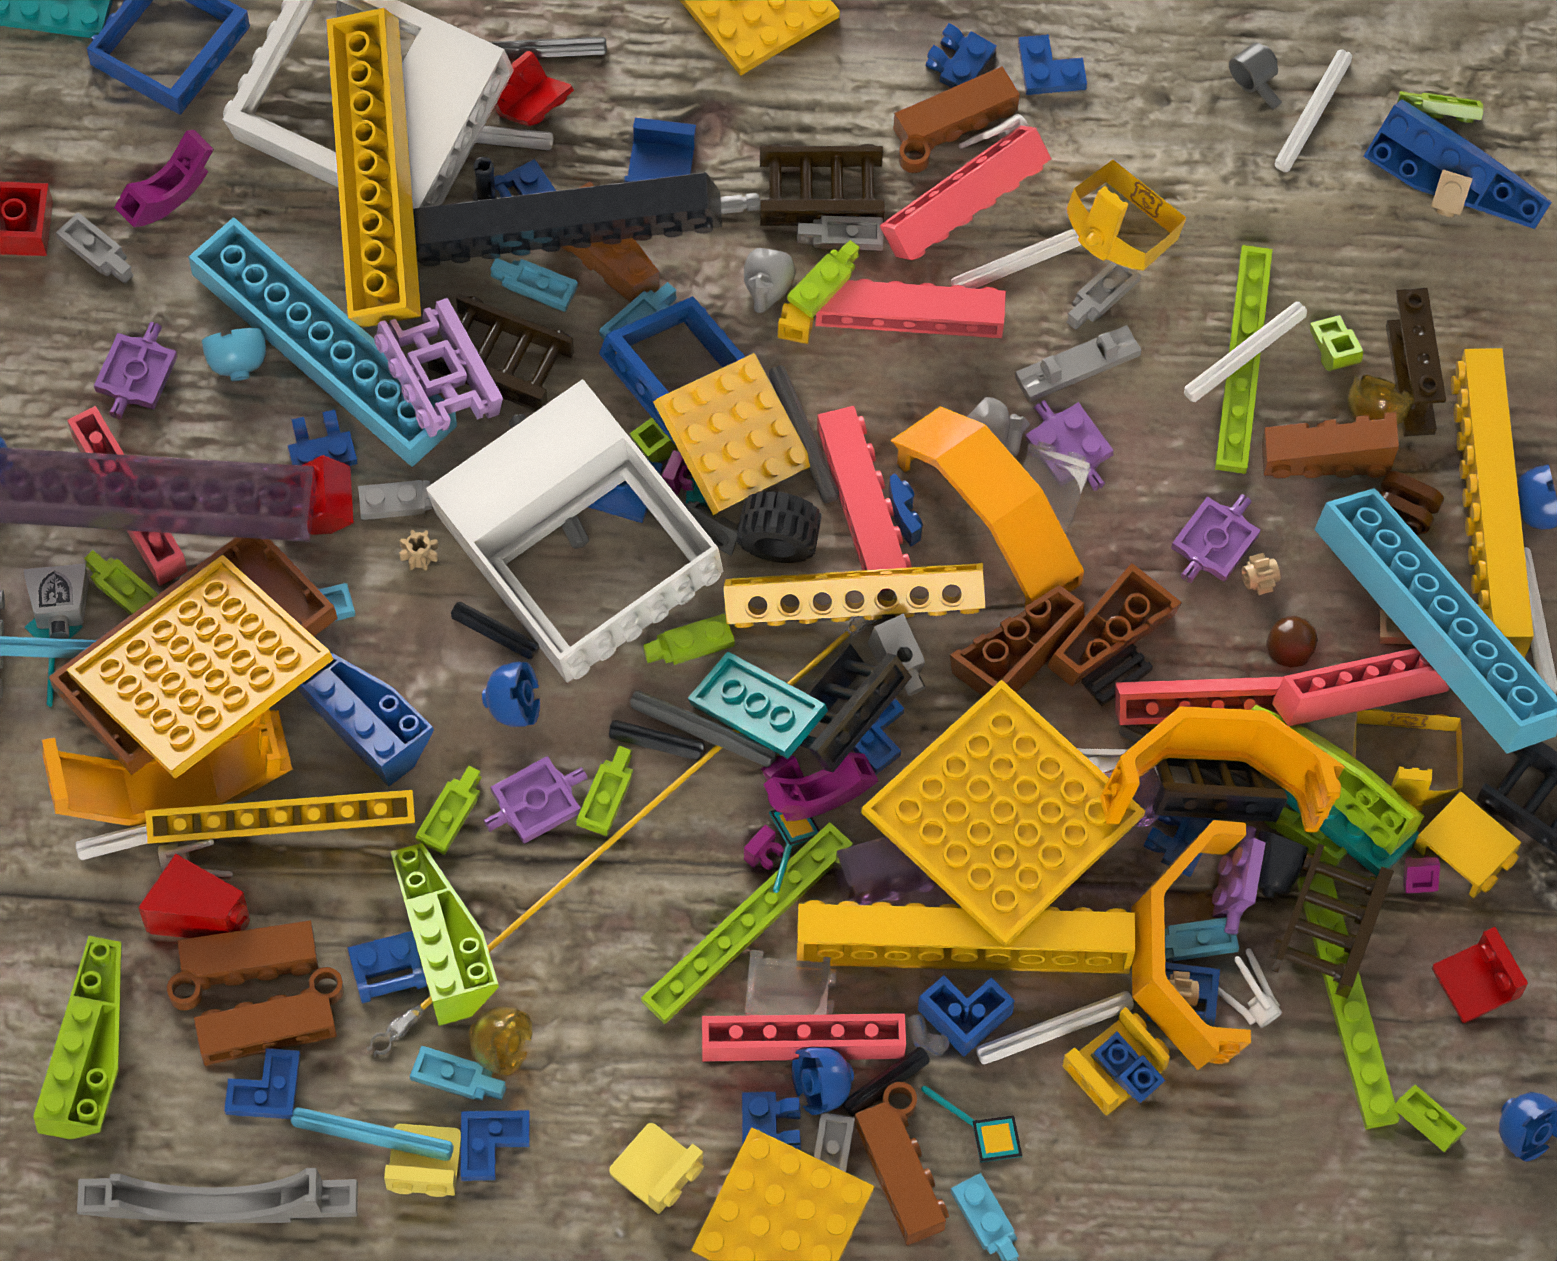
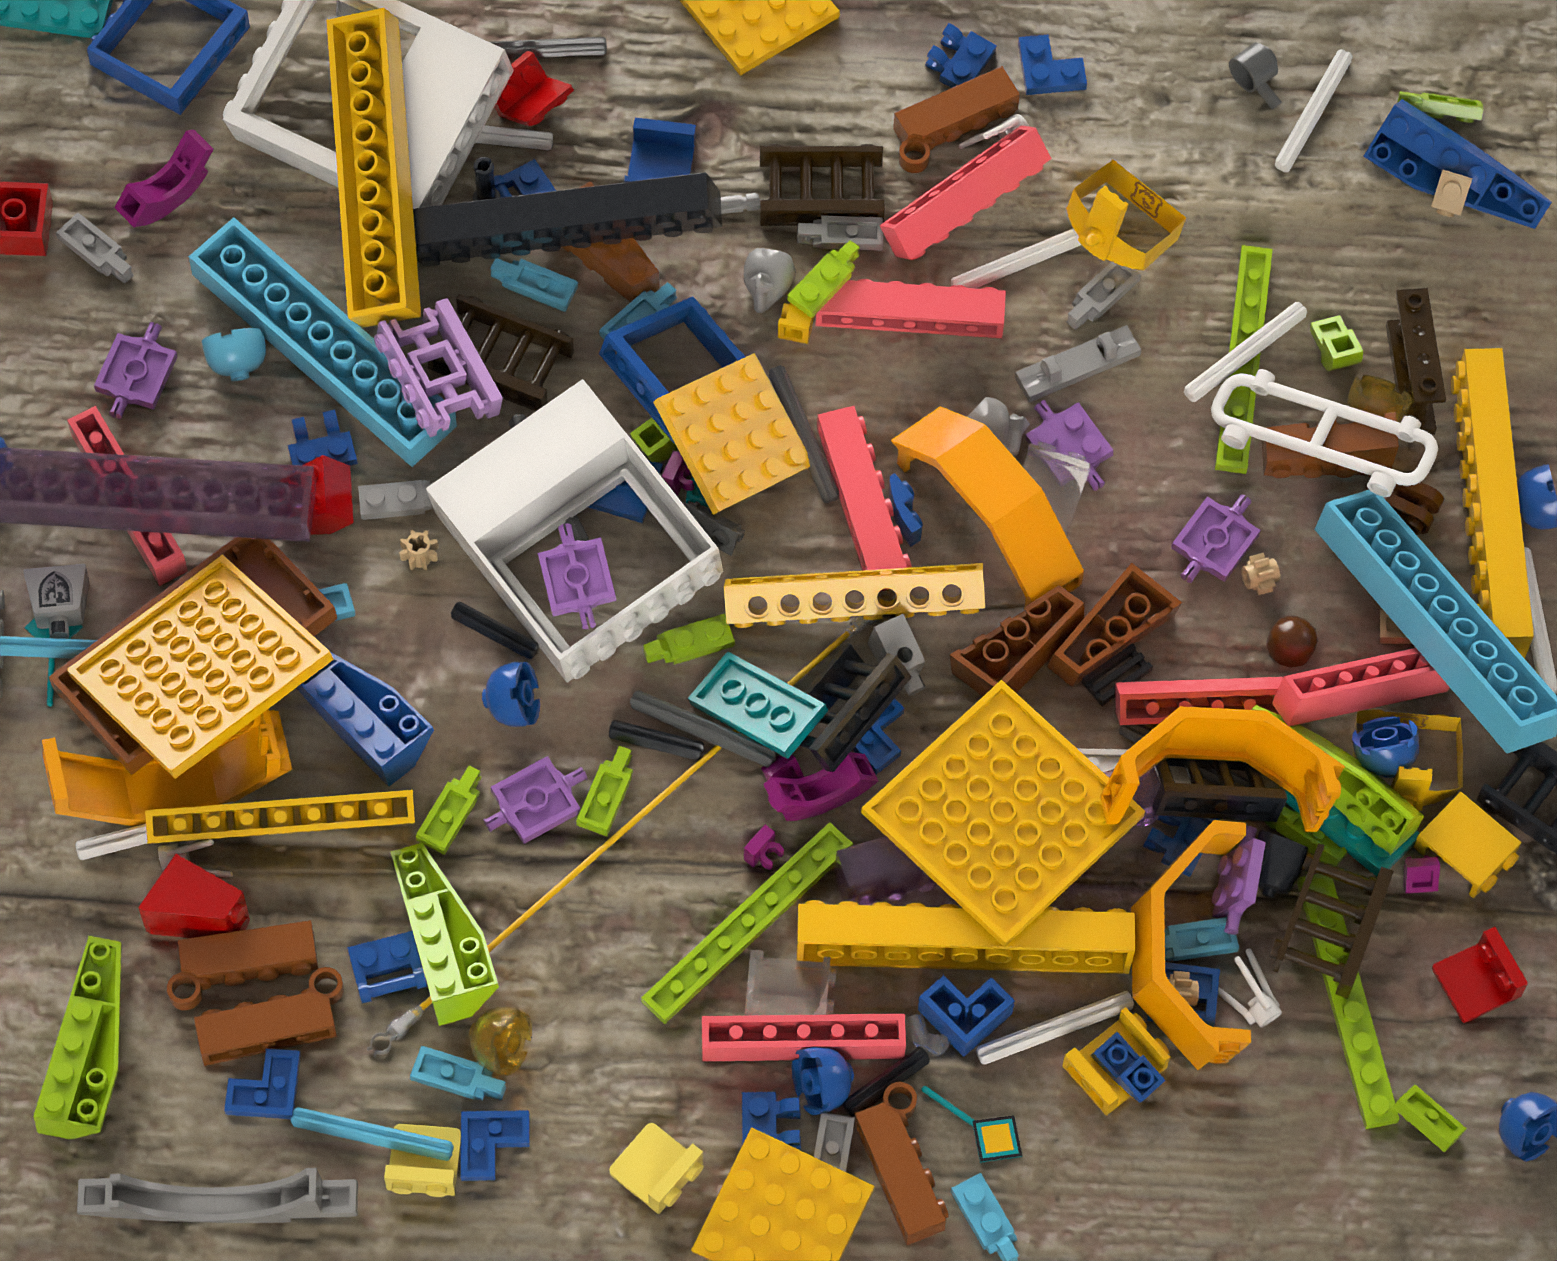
(119, 582): lime hinge -> none
(577, 576): none -> medium lavender plate
(779, 527): black tyre -> none
(793, 833): piece -> none
(1382, 478): none -> white bar
(1386, 745): none -> blue cylinder

